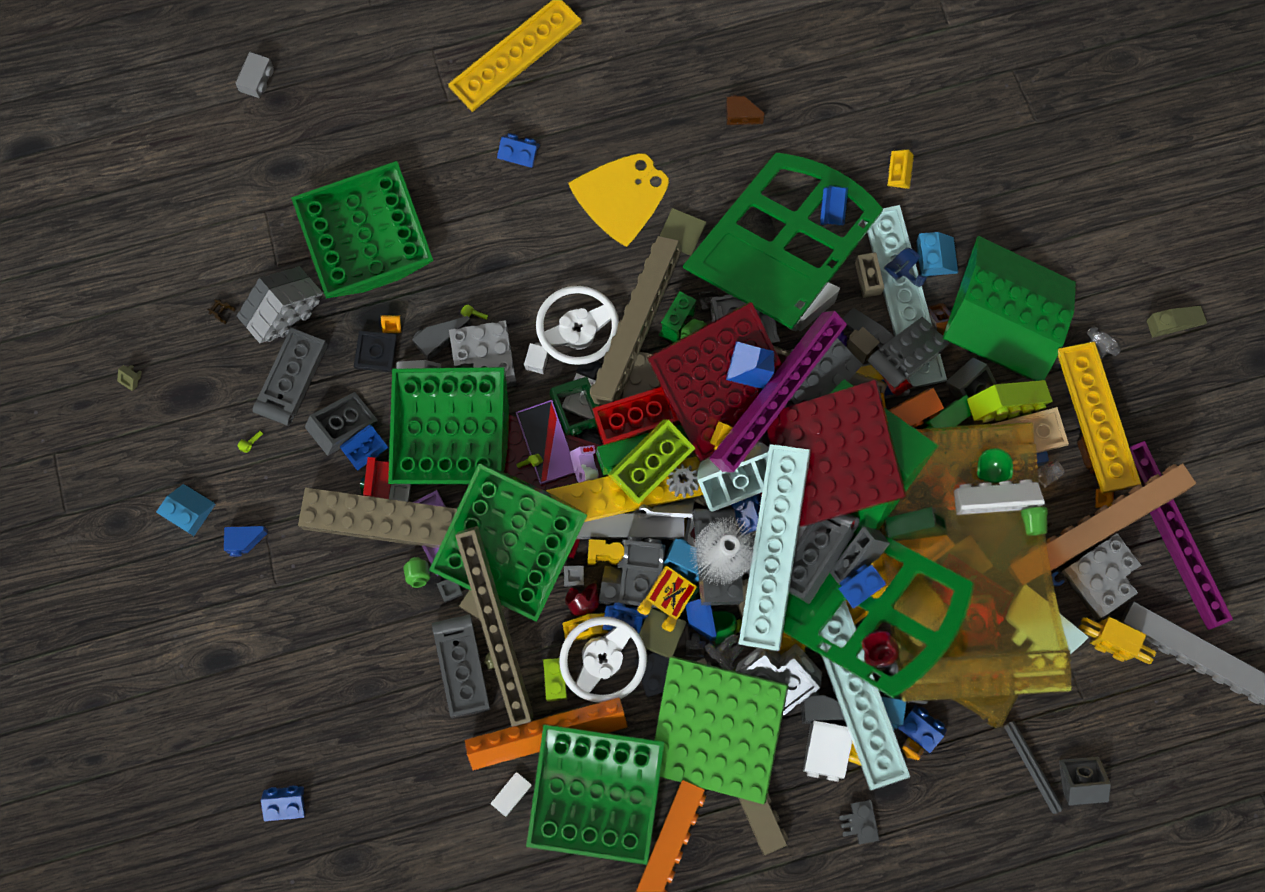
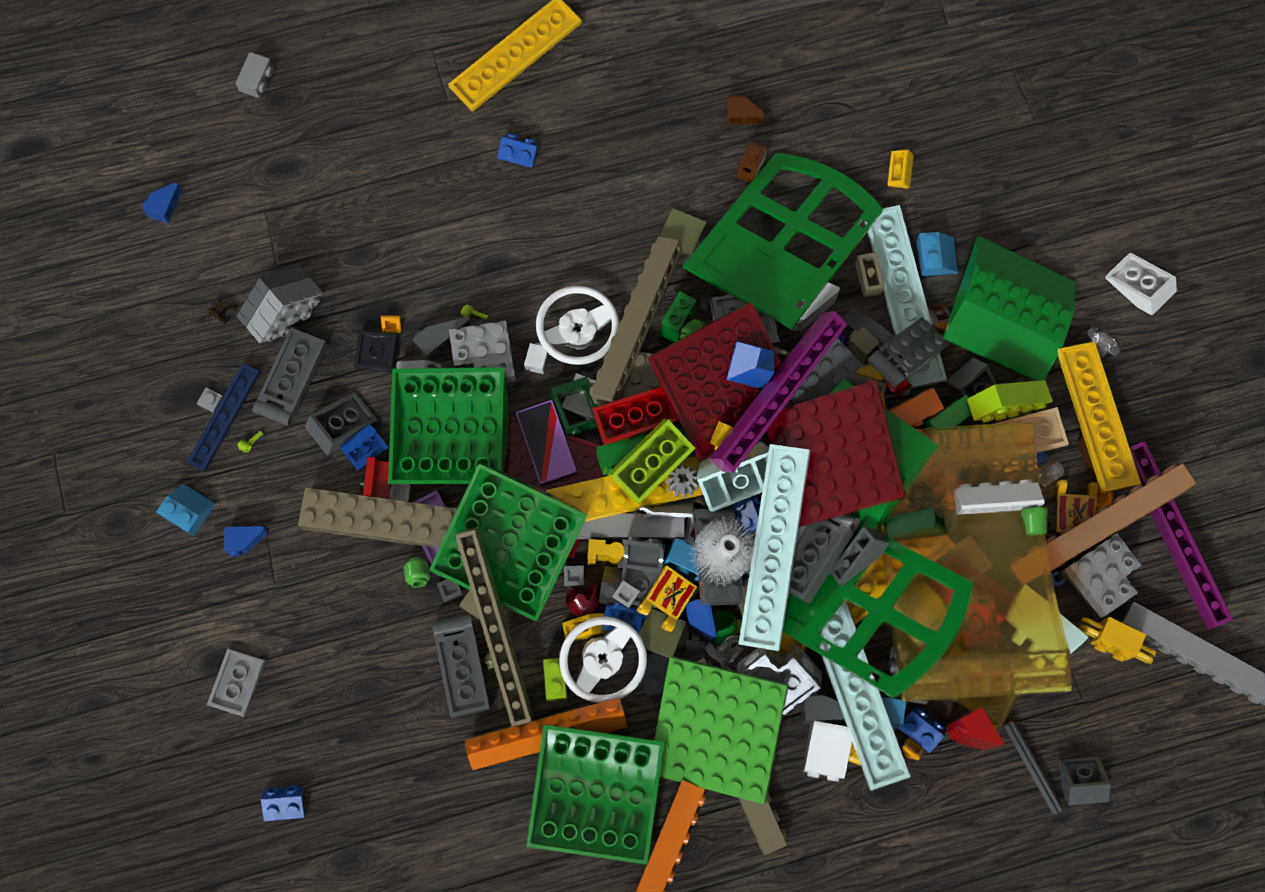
(128, 377): olive tile -> none
(162, 202): none -> blue slope
(209, 400): none -> light grey plate
(223, 417): none -> dark blue plate
(236, 682): none -> light grey tile
(362, 231): green slope -> none
(511, 794): white tile -> none
(535, 460): lime hand -> none
(584, 463): lavender leg -> none
(614, 198): yellow piece -> none
(626, 593): none -> light grey plate
(753, 160): none -> reddish brown torso
(834, 205): blue panel -> none
(861, 822): dark grey hinge -> none
(862, 585): blue bracket -> none
(880, 649): dark red helmet -> none
(905, 255): dark blue helmet -> none
(974, 731): none -> red slope
(995, 466): green helmet -> none
(1074, 507): none -> flag
(1142, 283): none -> white slope
(1175, 320): olive slope -> none

